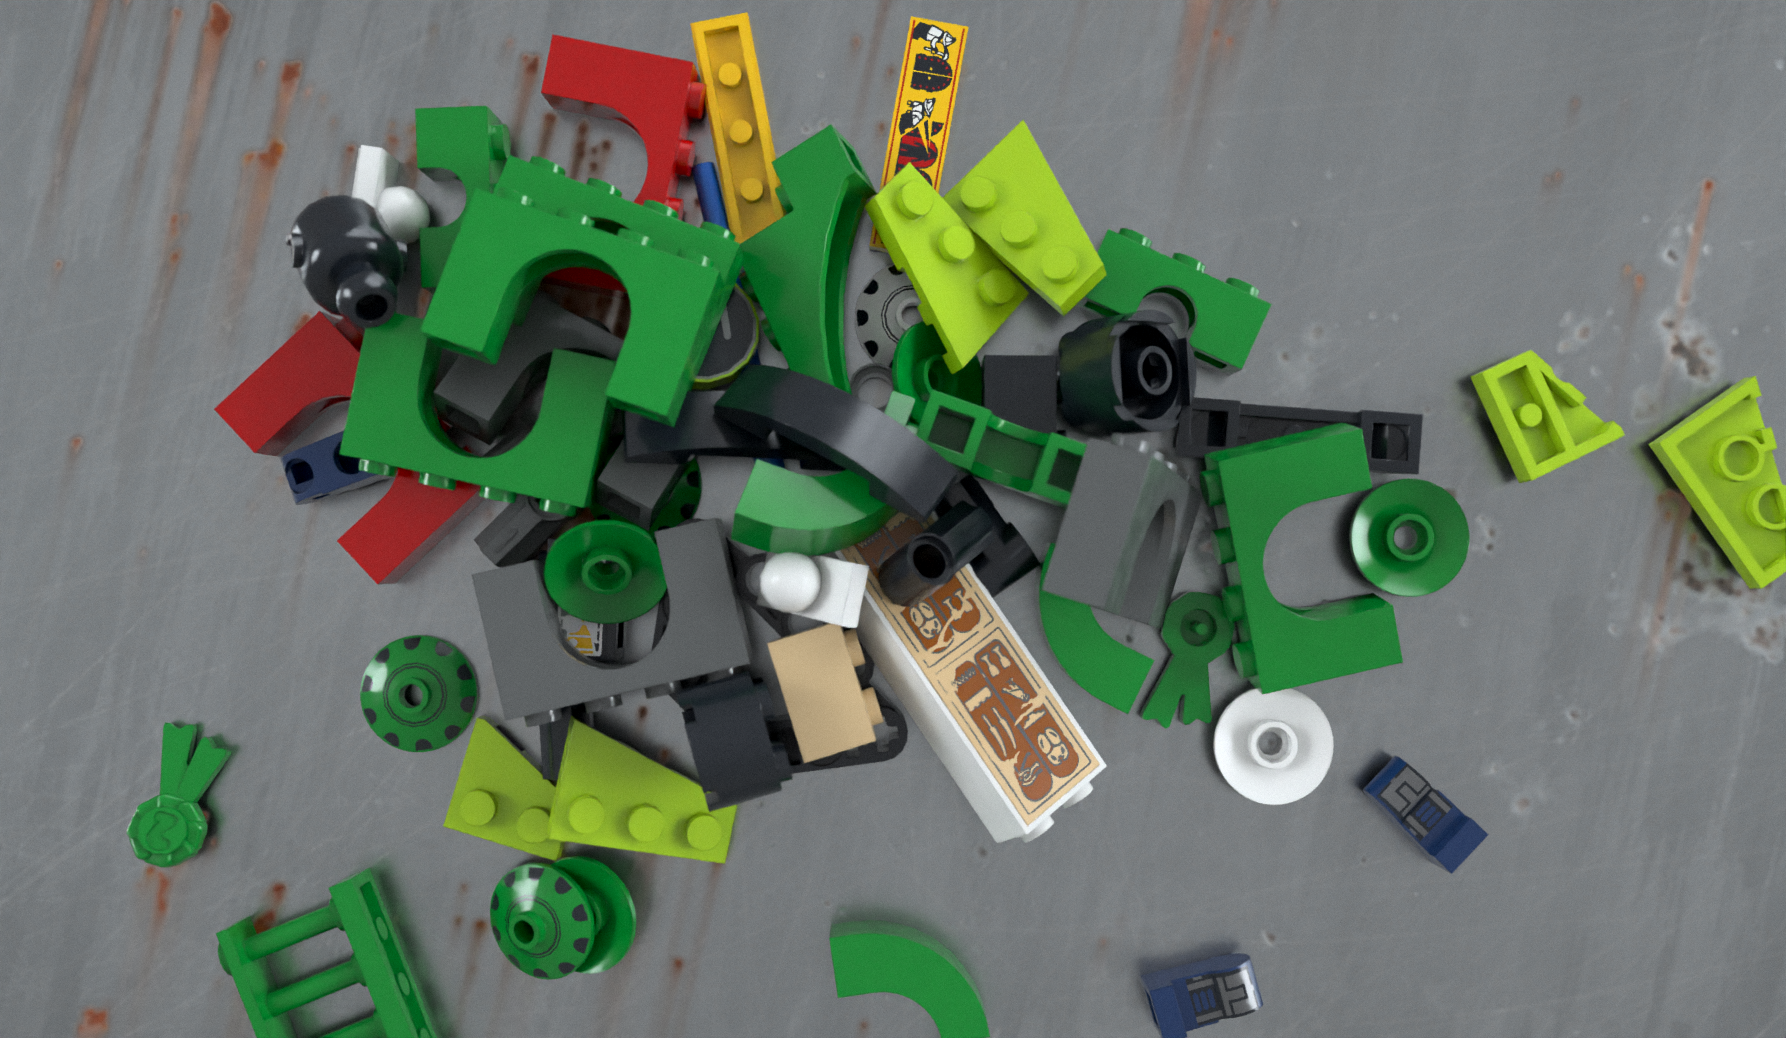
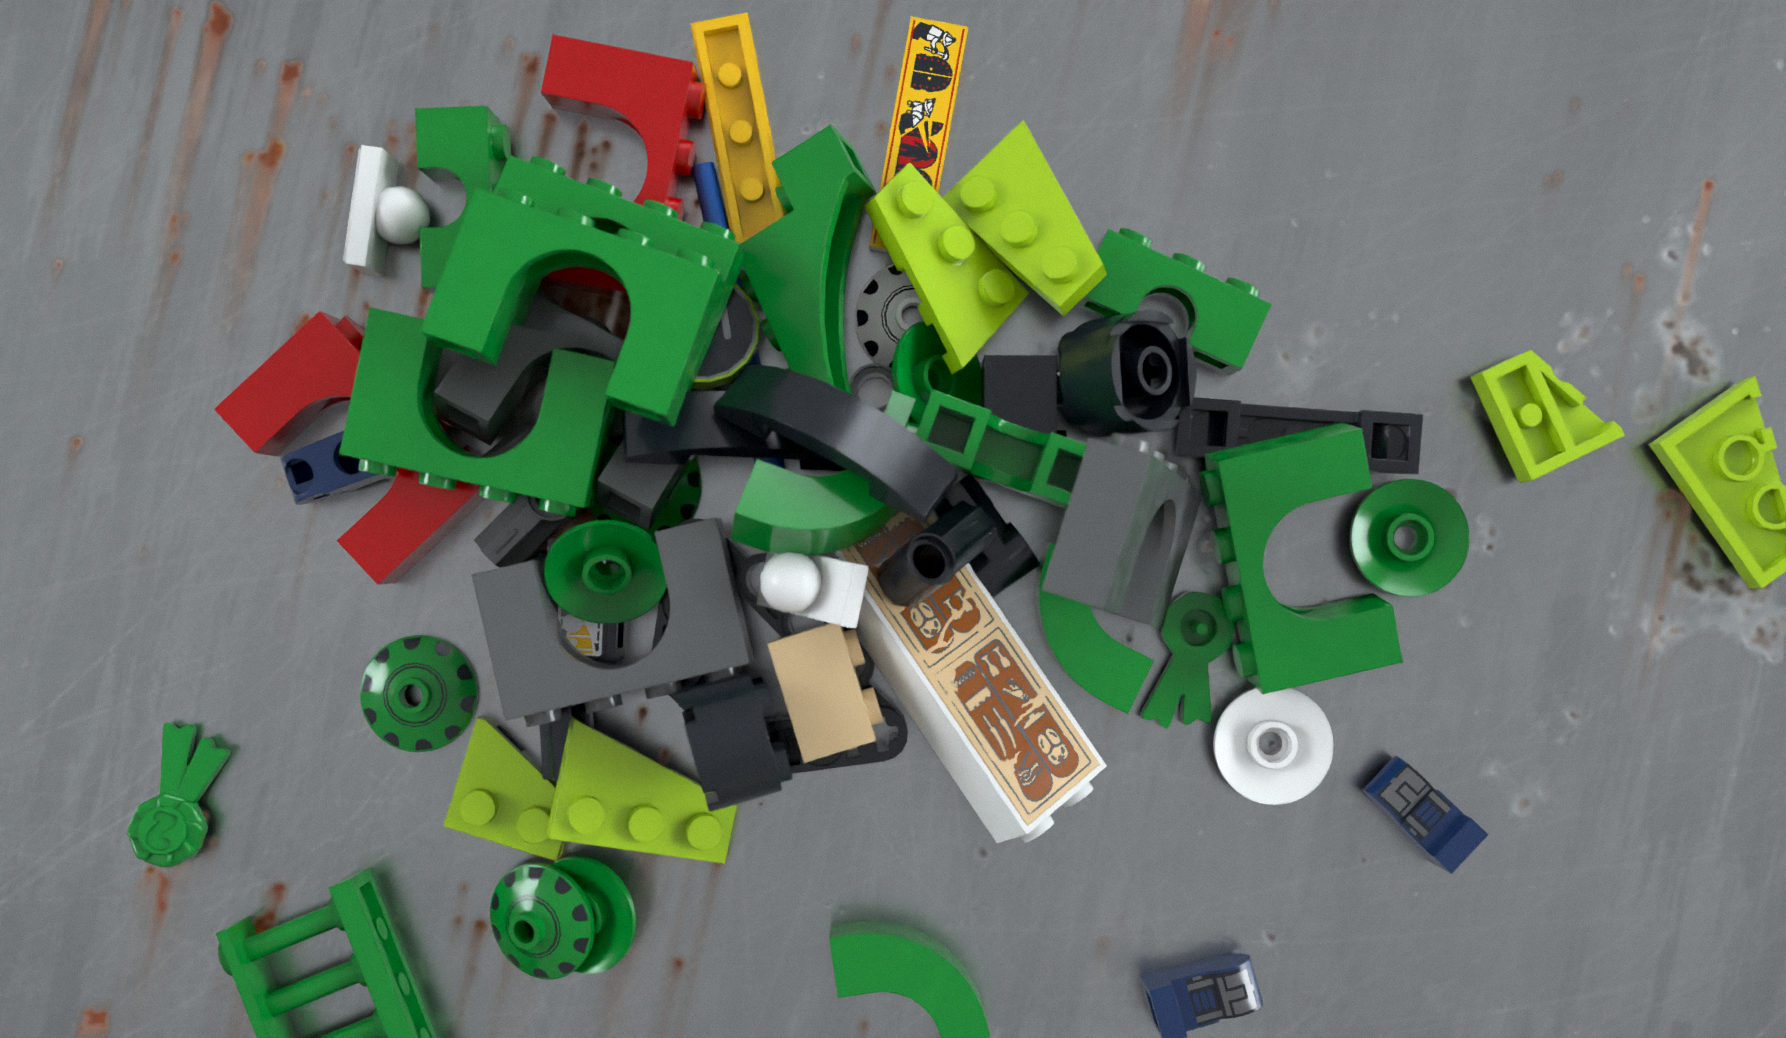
(348, 259): black piece -> none

